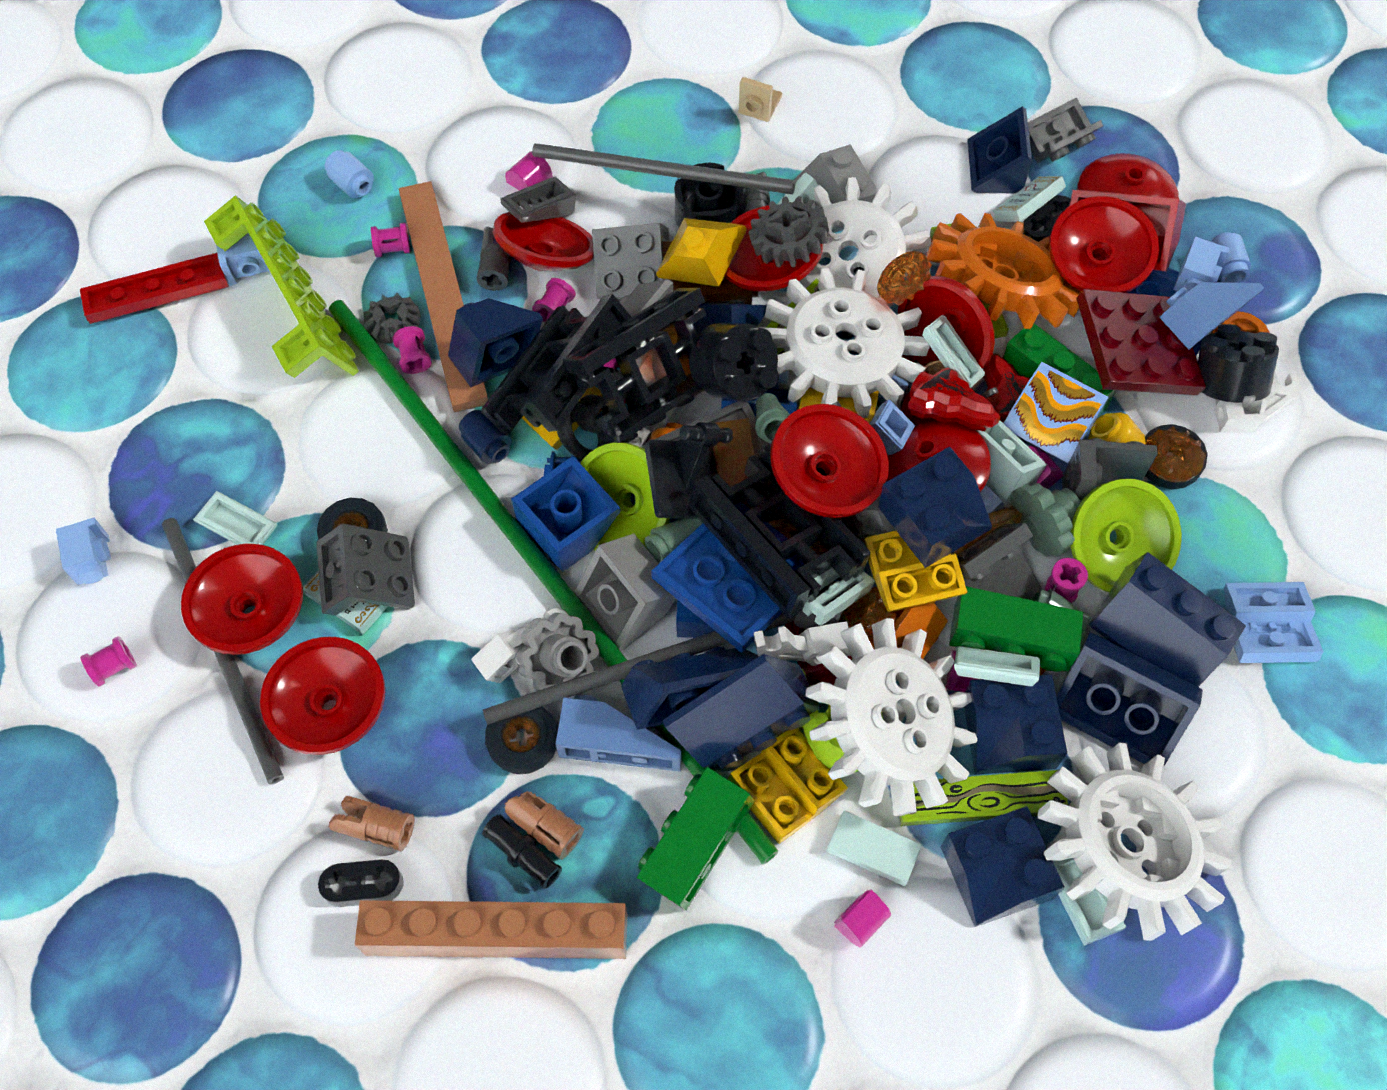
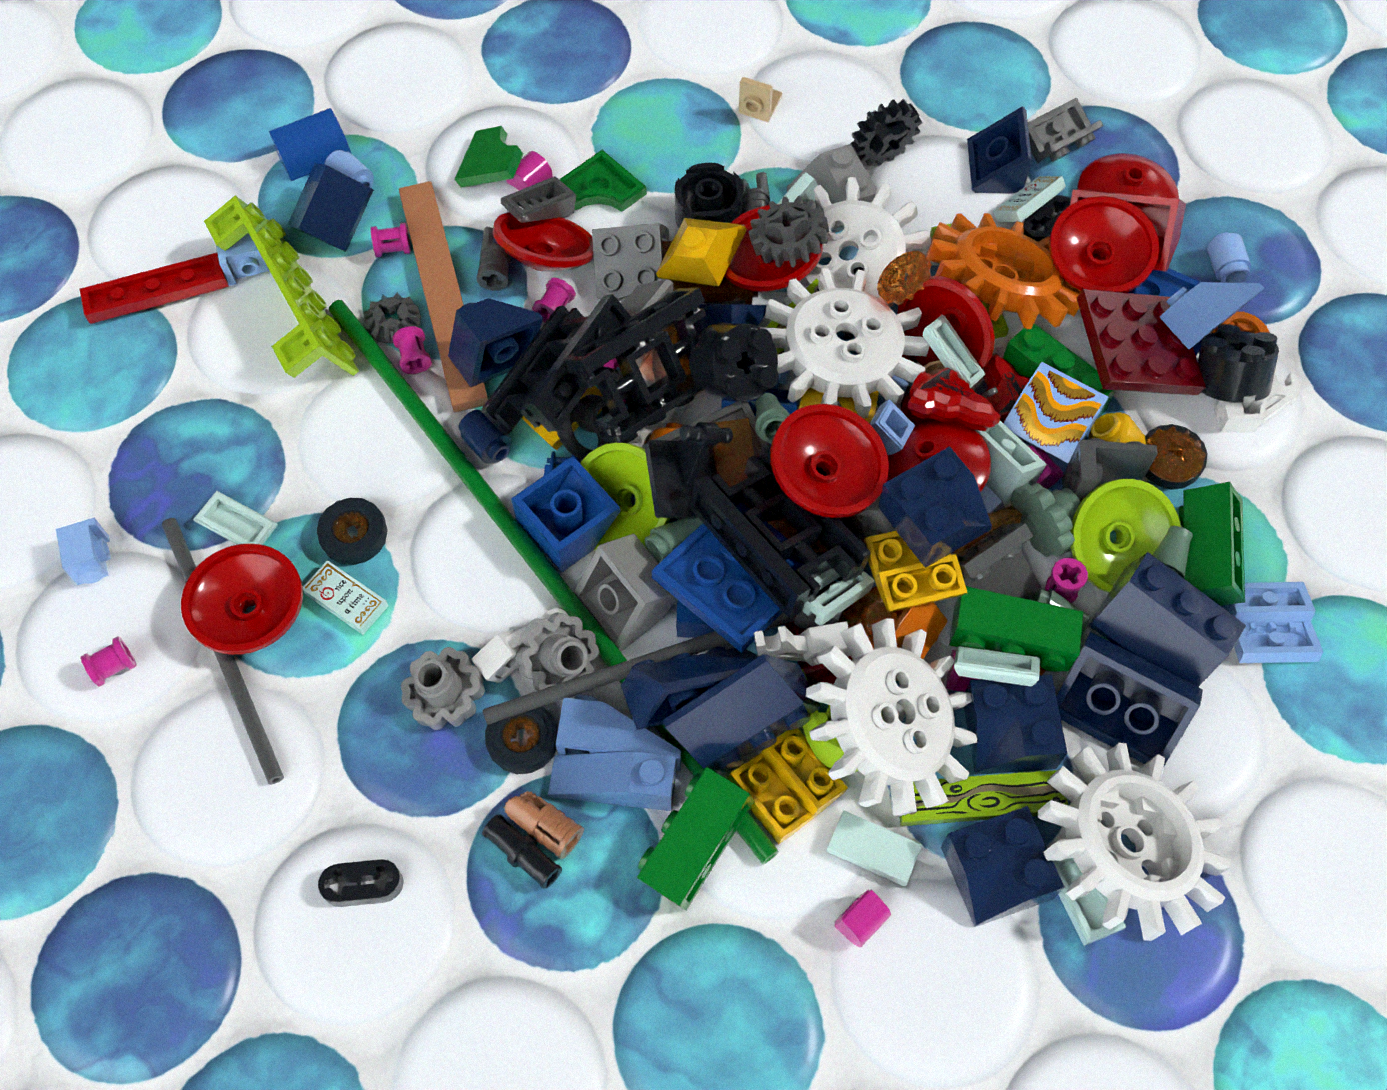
(307, 679): red dish -> none
(308, 142): none -> blue brick
(330, 206): none -> dark blue slope
(365, 568): dark grey bracket -> none
(374, 823): nougat hinge -> none
(442, 688): none -> light grey plant
(488, 158): none -> green tile
(492, 929): nougat brick -> none
(603, 182): none -> green tile
(615, 779): none -> medium blue slope
(664, 168): dark grey piece -> none
(886, 132): none -> black gear
(1174, 549): none -> sand green cone
(1201, 264): light blue brick -> none
(1217, 542): none -> green brick

